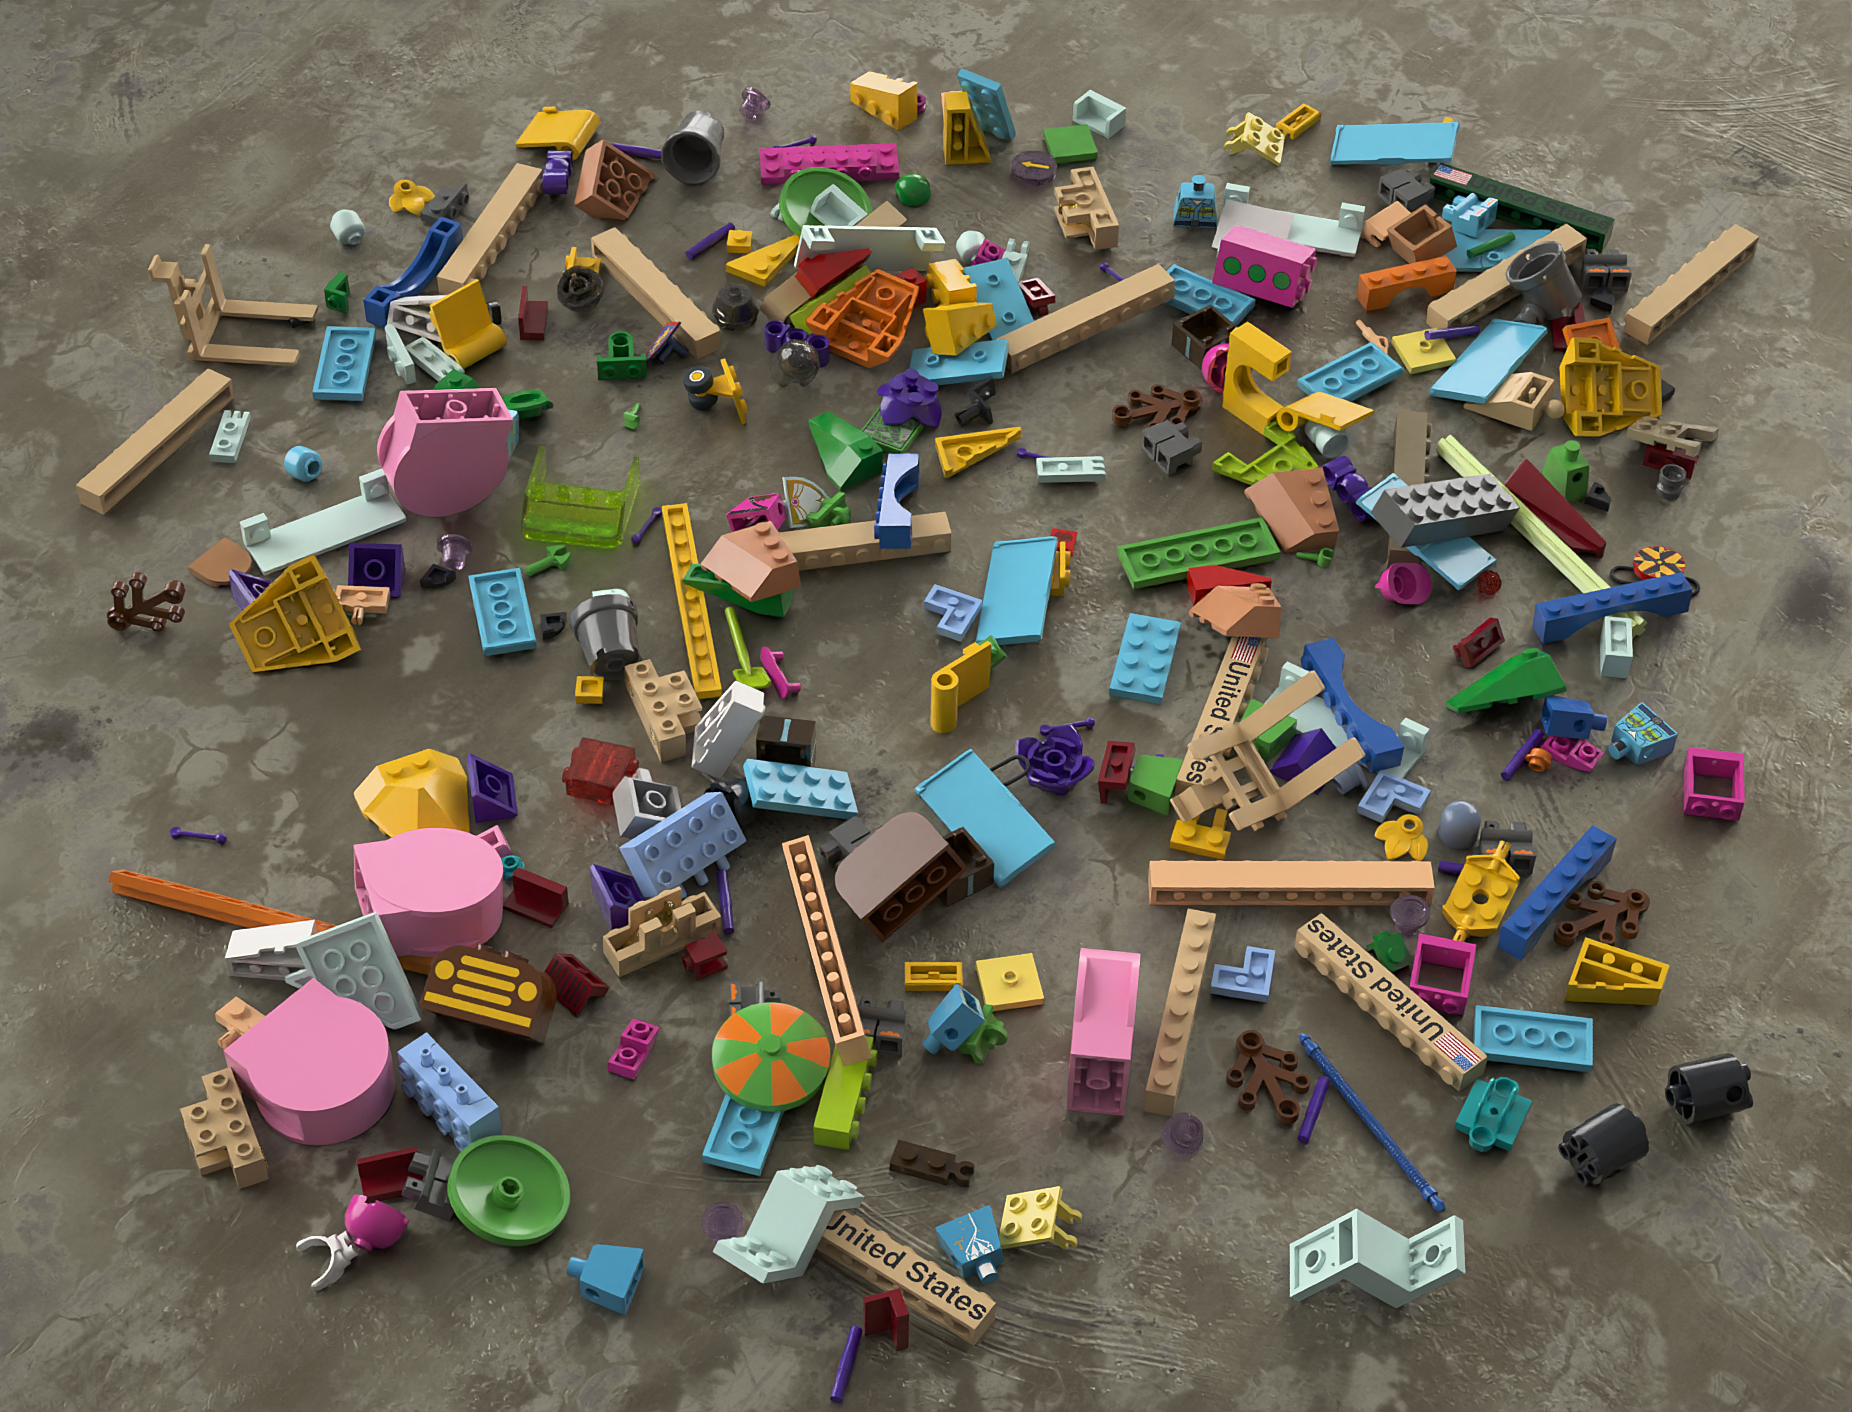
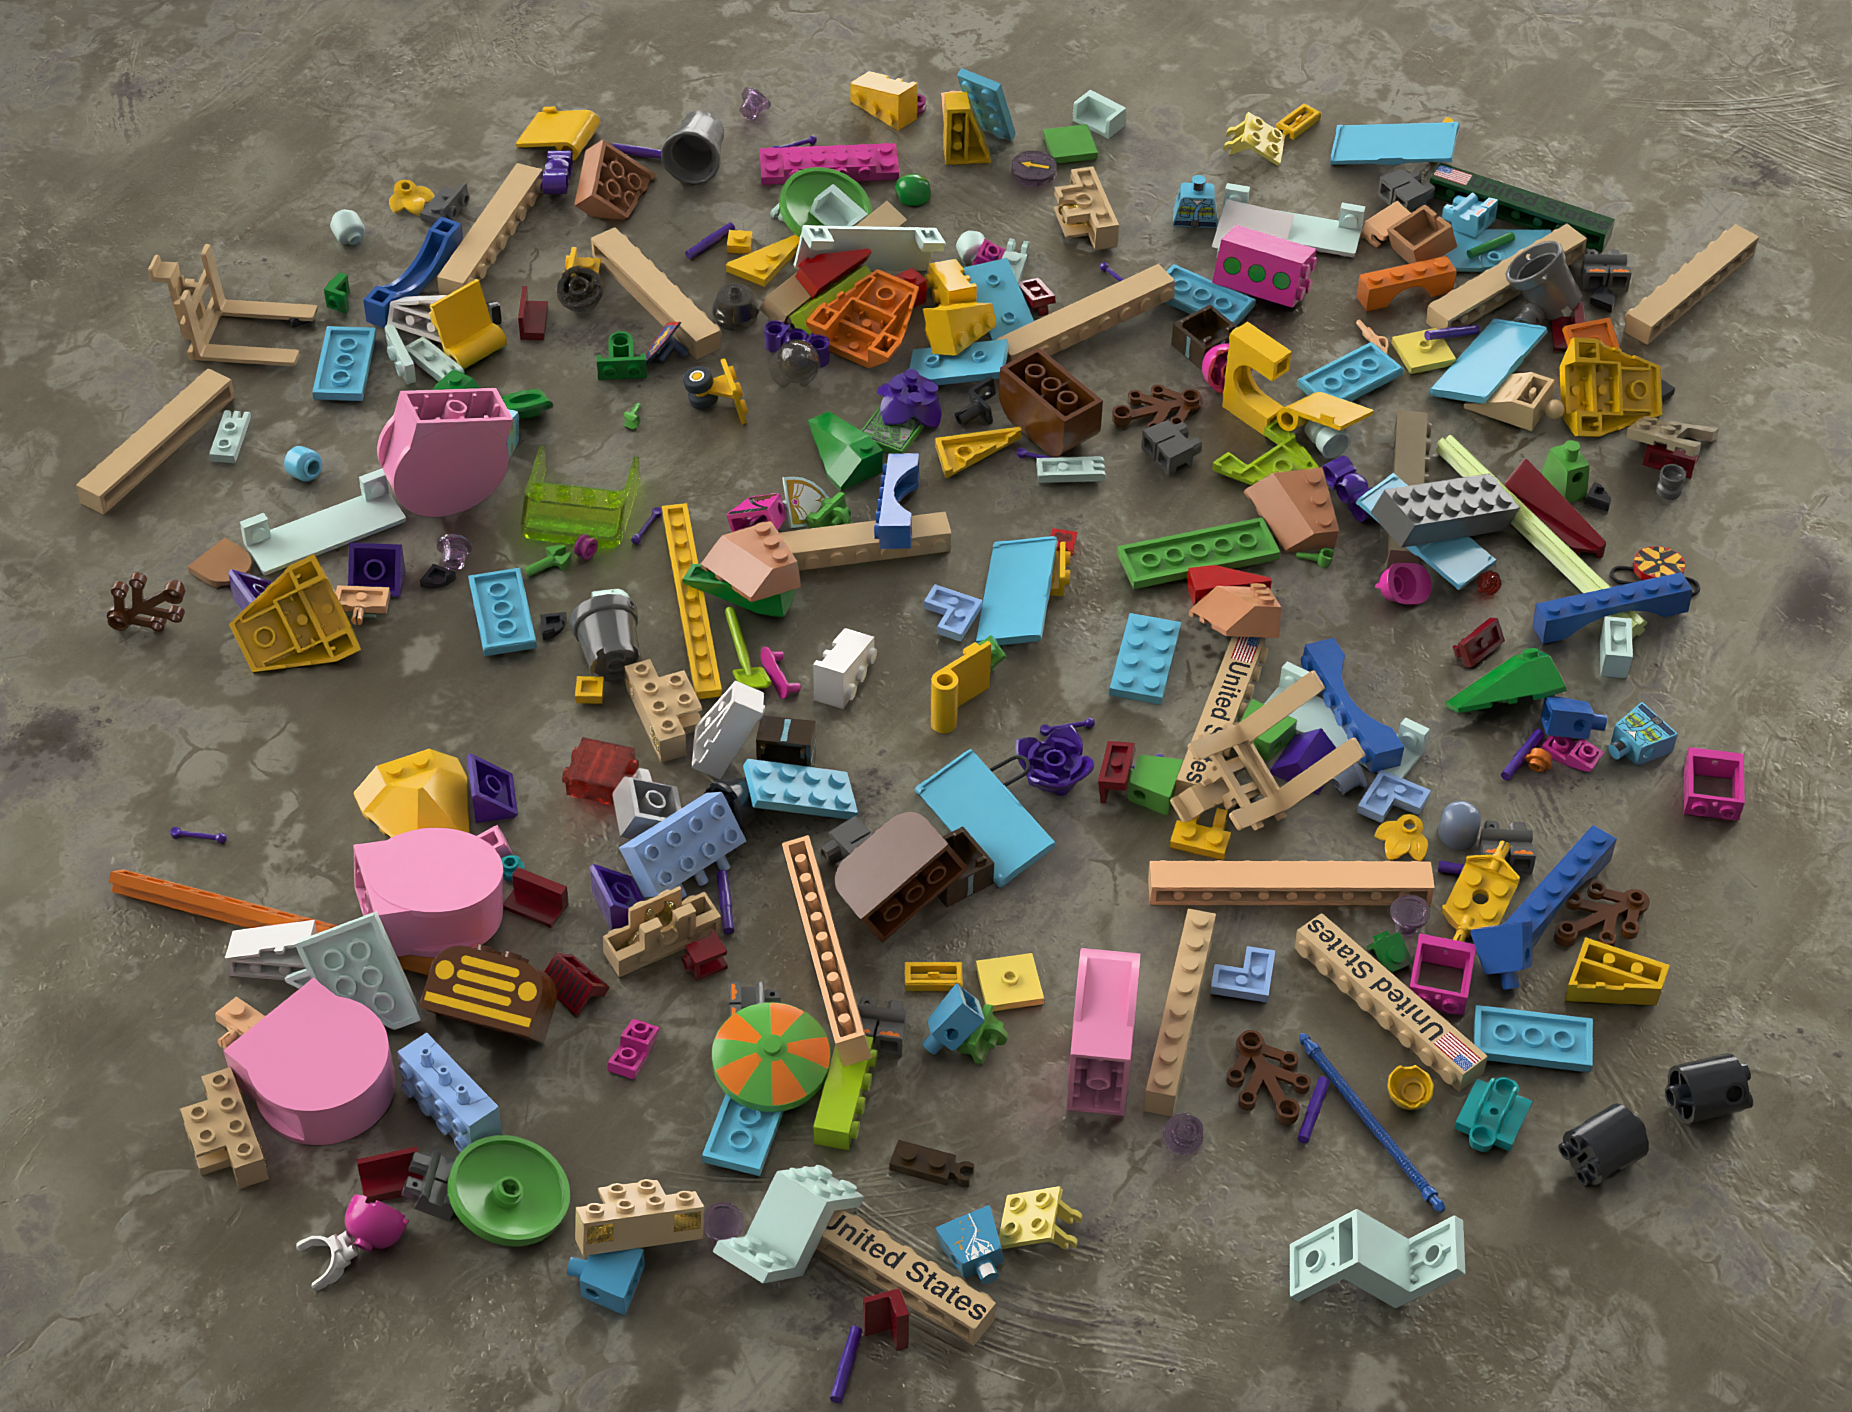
(586, 547): none -> magenta bush
(638, 1218): none -> tan piece
(843, 668): none -> white wedge
(1048, 403): none -> reddish brown brick
(1410, 1087): none -> yellow hair
(1504, 950): none -> blue torso

